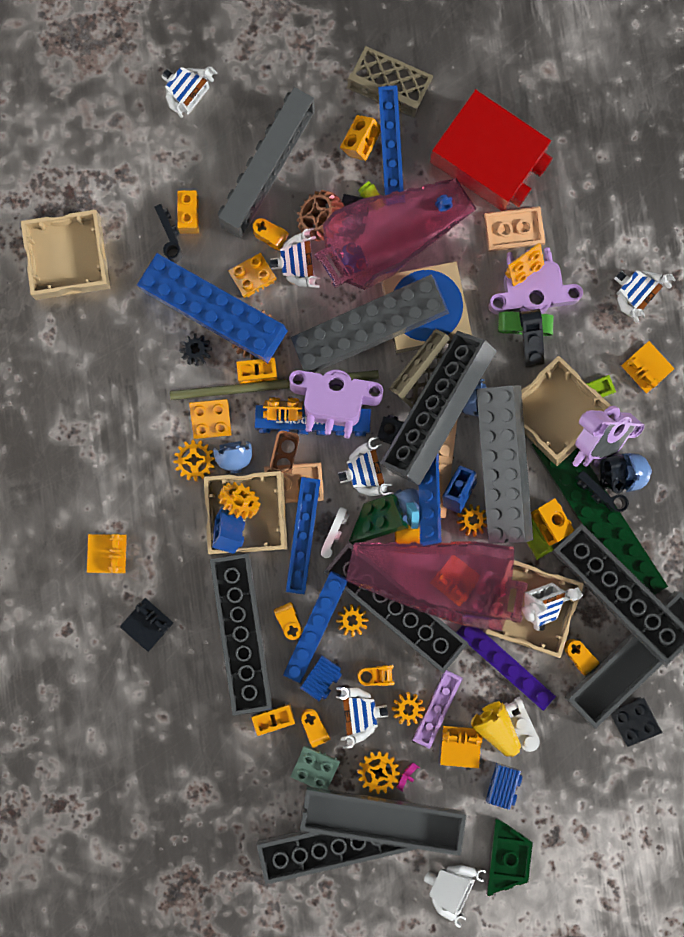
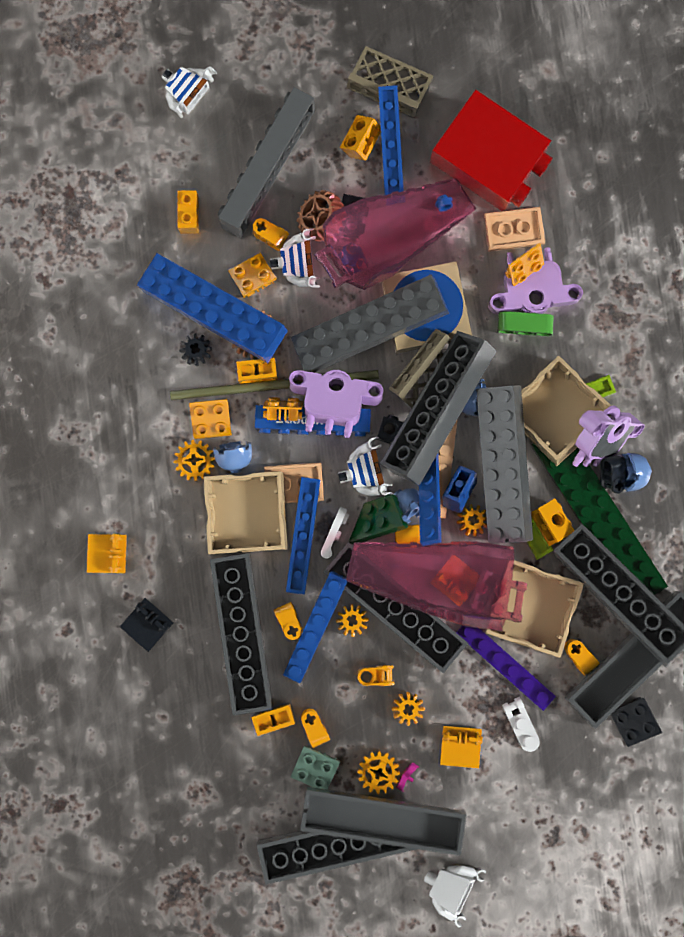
(65, 255): tan tile -> none
(171, 232): black plate -> none
(228, 531): blue brick -> none
(239, 500): light orange gear -> none
(281, 454): nougat piece -> none
(321, 678): blue brick -> none
(359, 714): torso -> none
(368, 190): lime cone -> none
(412, 515): medium azure tile -> none
(437, 709): lavender tile -> none
(497, 728): yellow cone -> none
(503, 786): blue brick -> none
(509, 858): dark green wing -> none
(532, 337): black plate -> none
(545, 603): white torso -> none
(598, 494): black plate -> none
(639, 291): torso -> none
(647, 367): light orange hinge -> none

